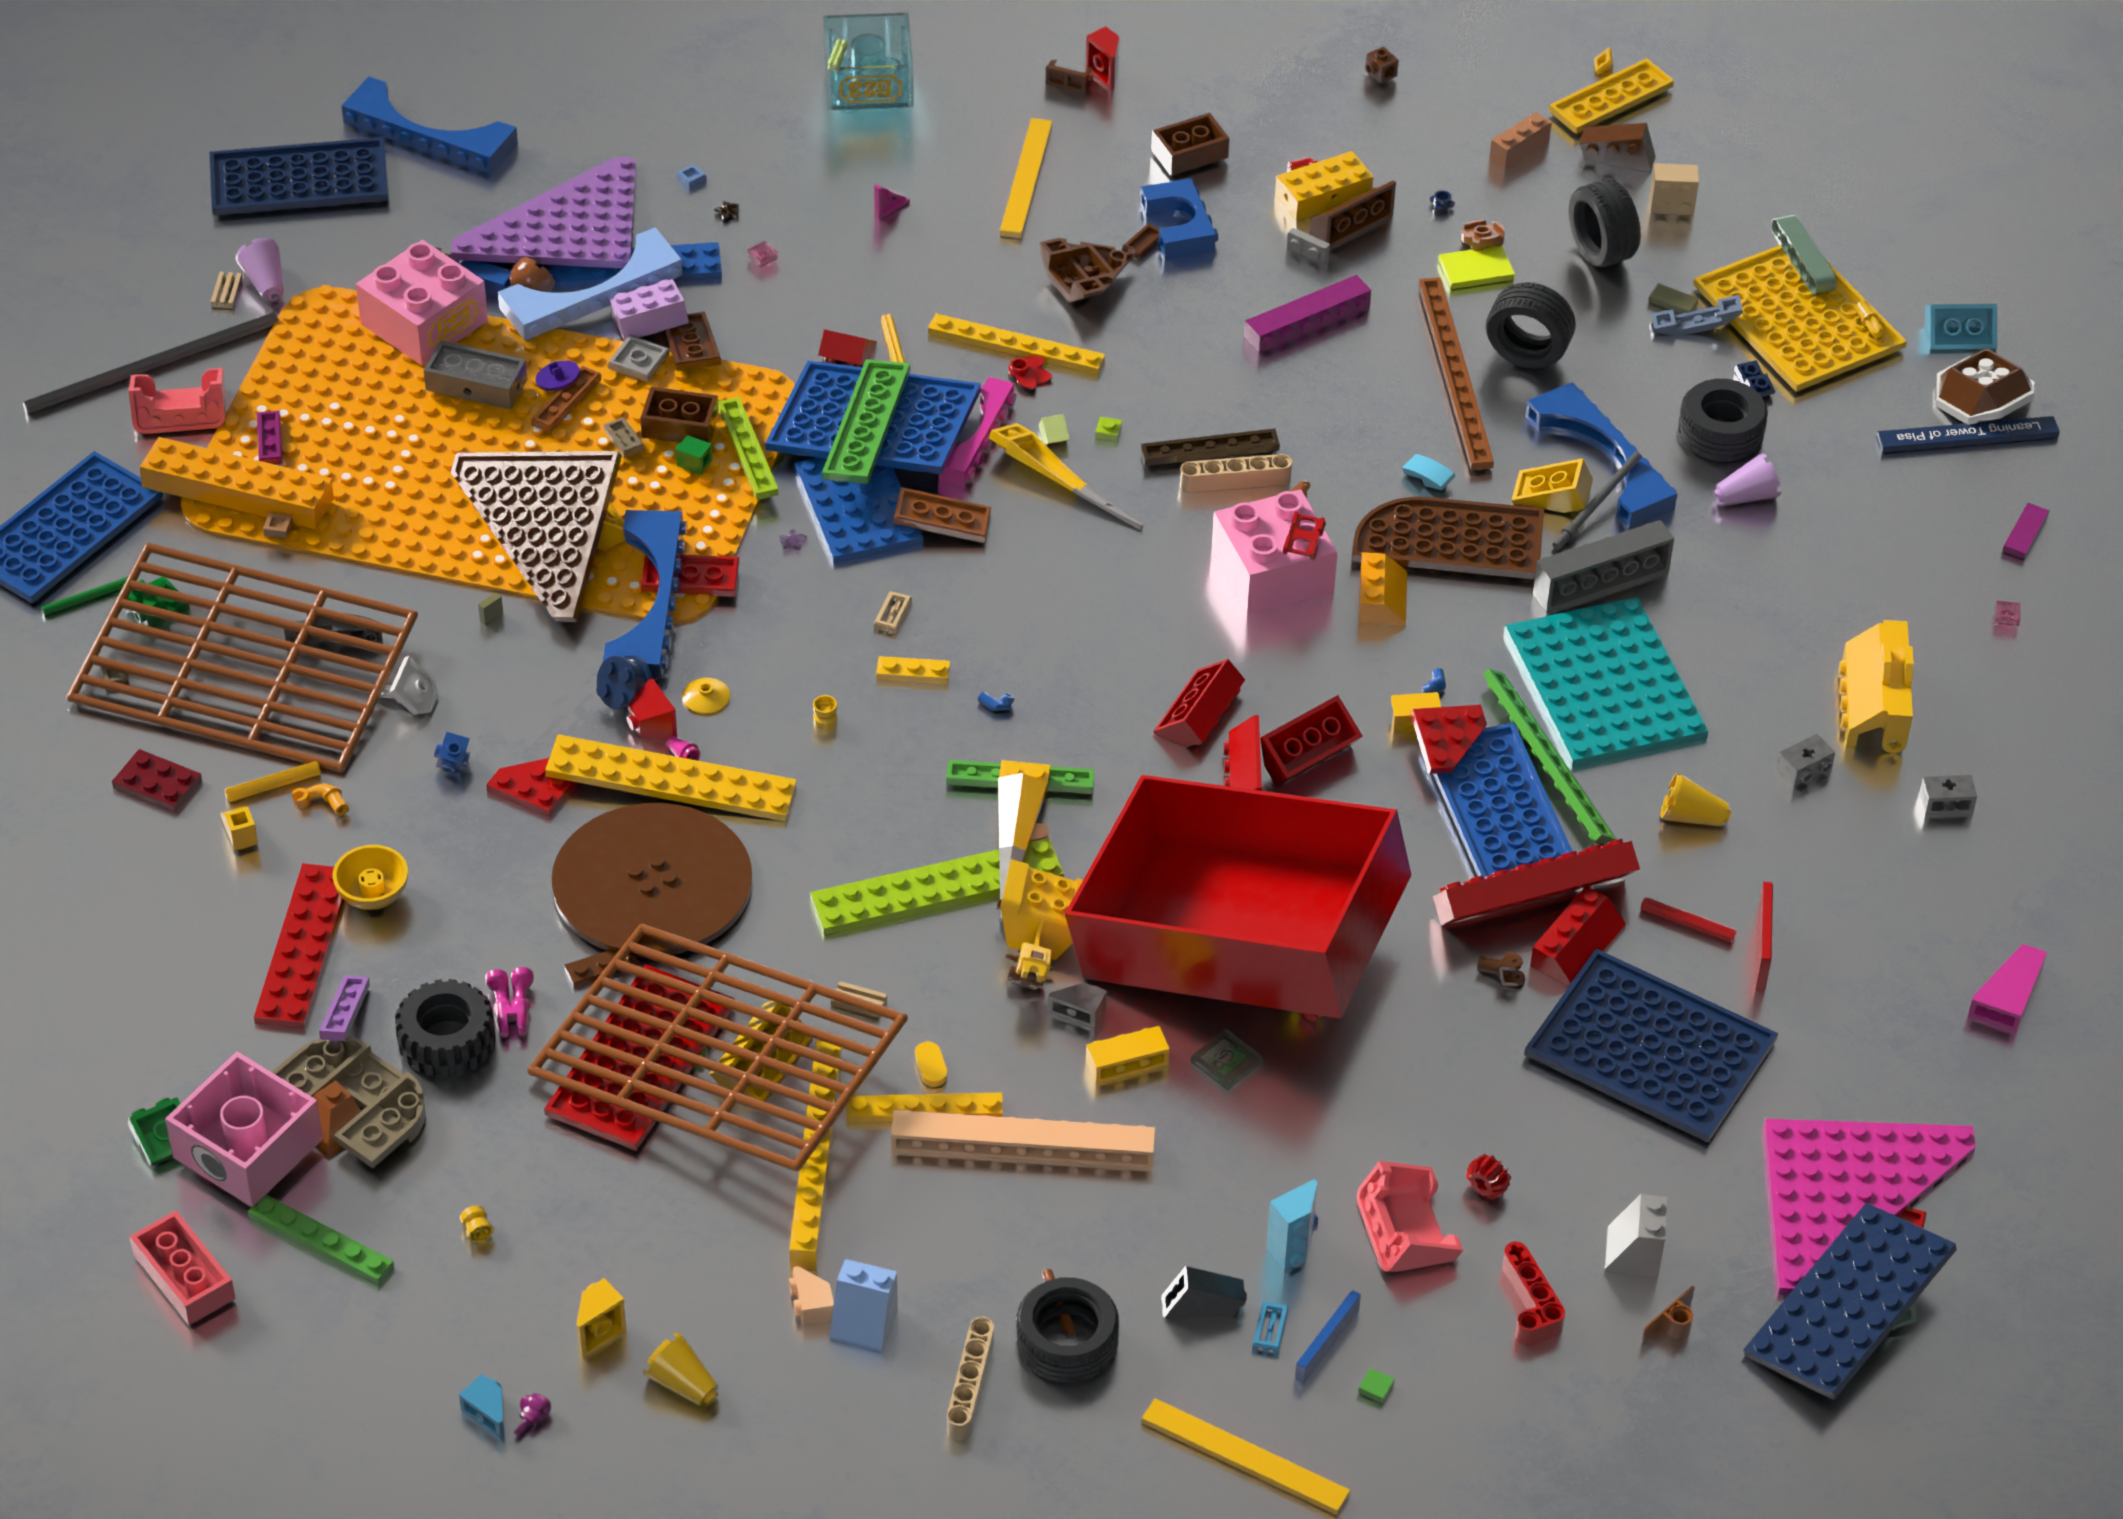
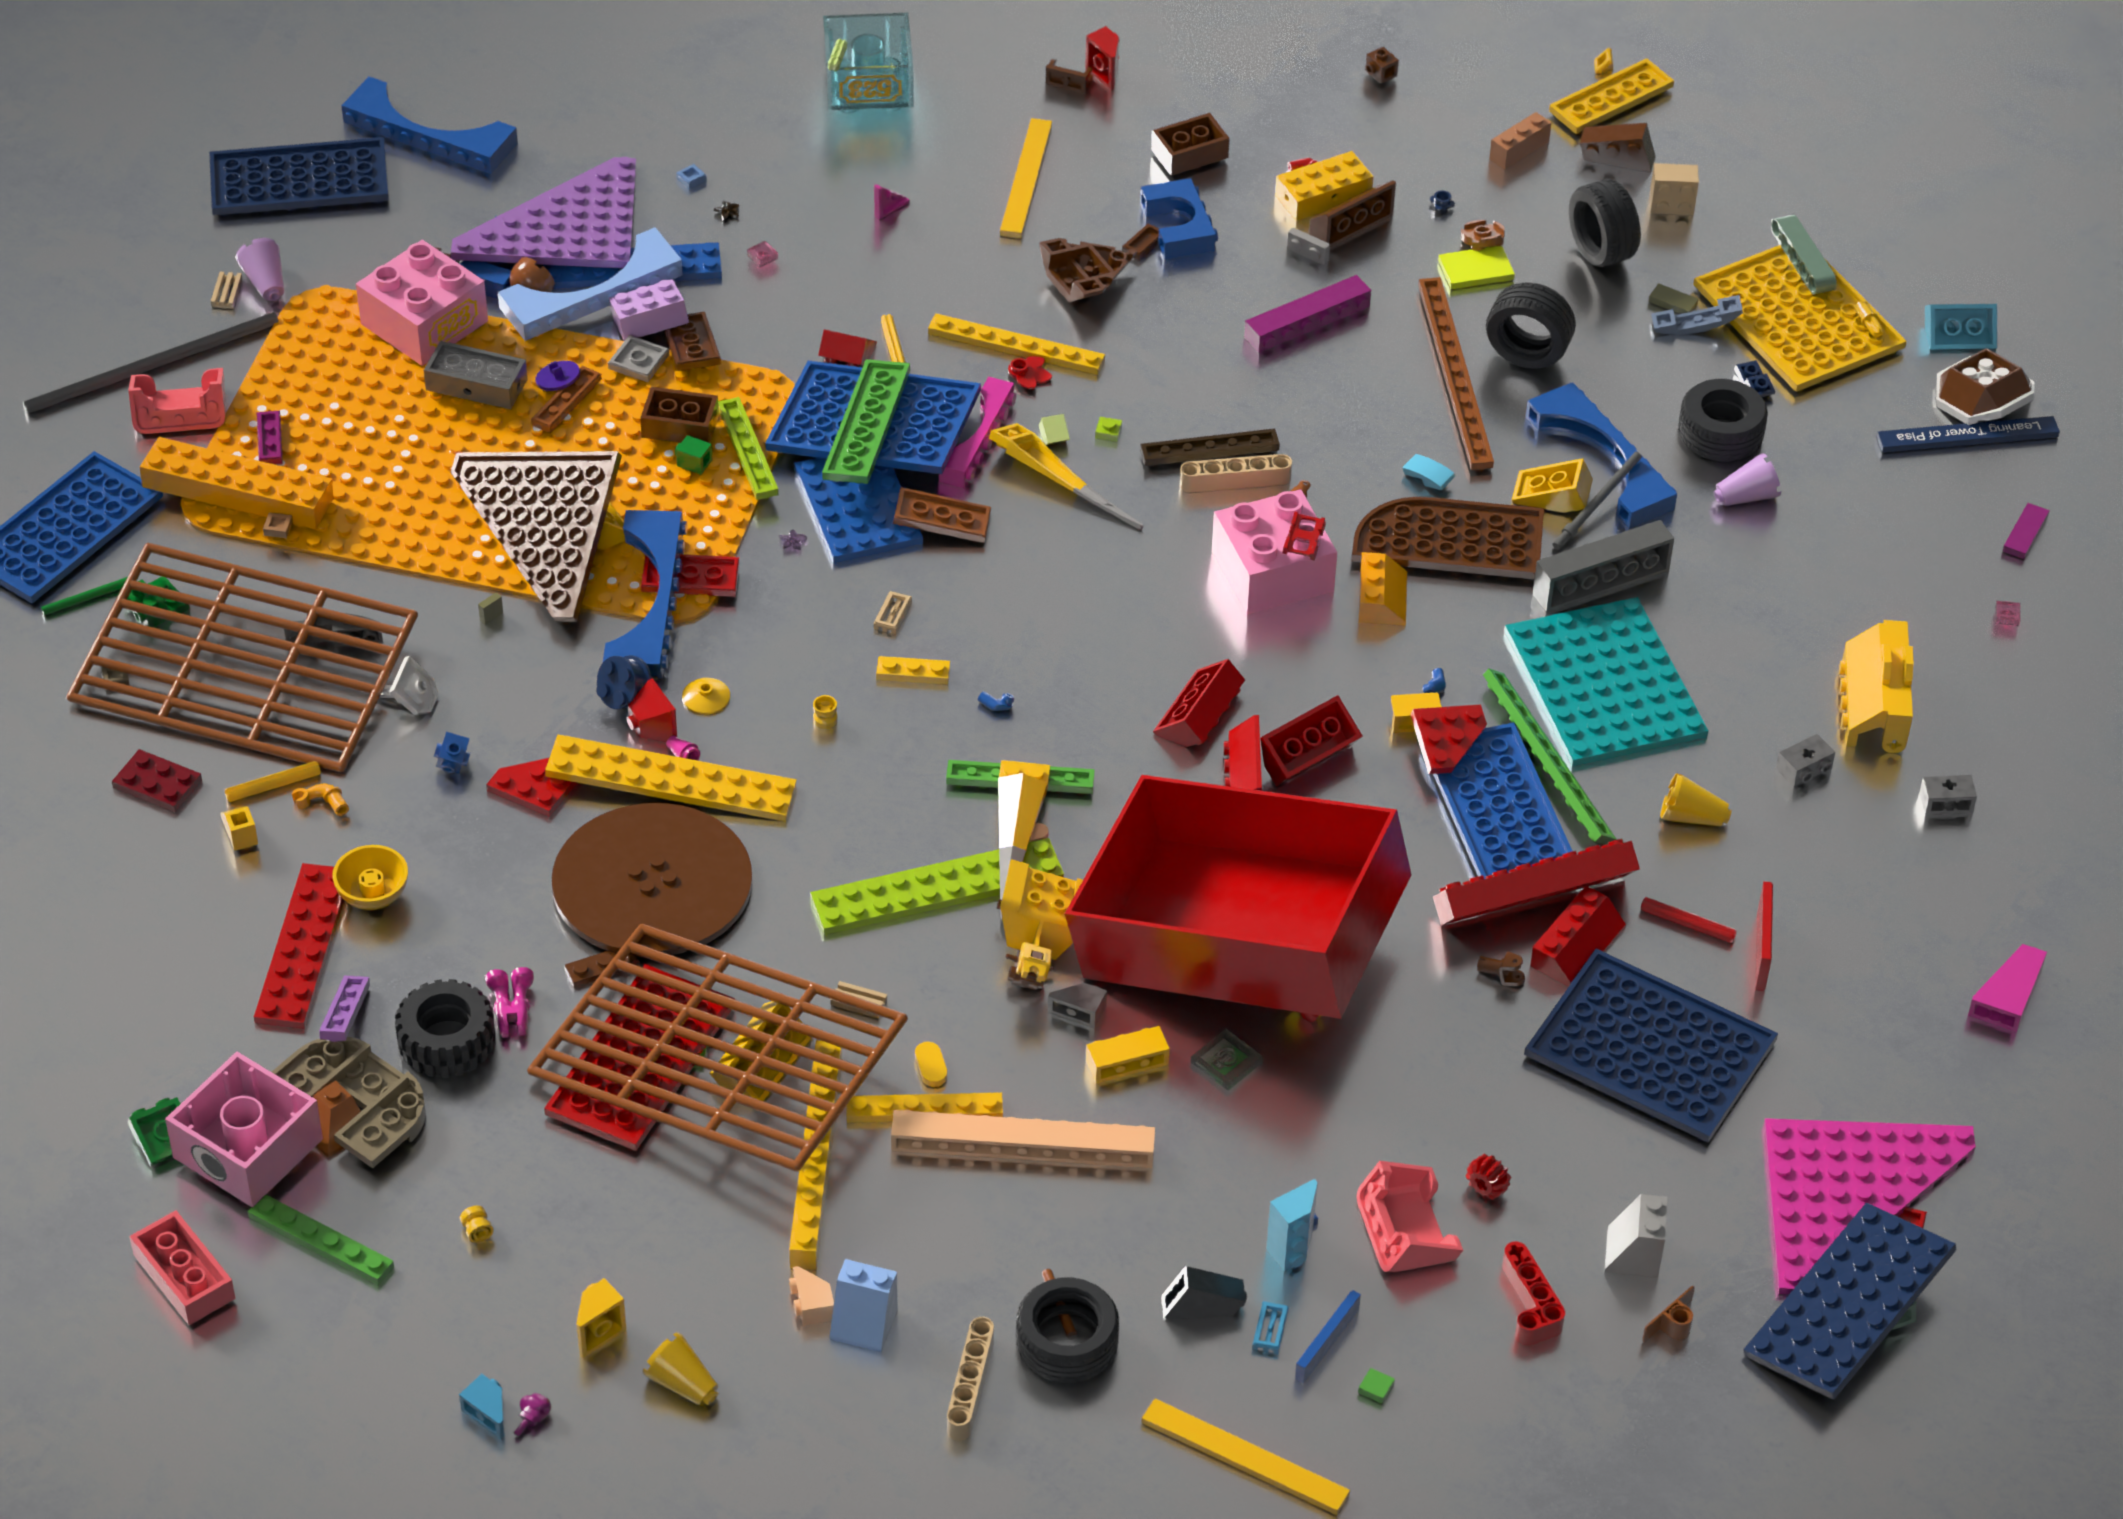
(623, 437): dark tan plate -> none

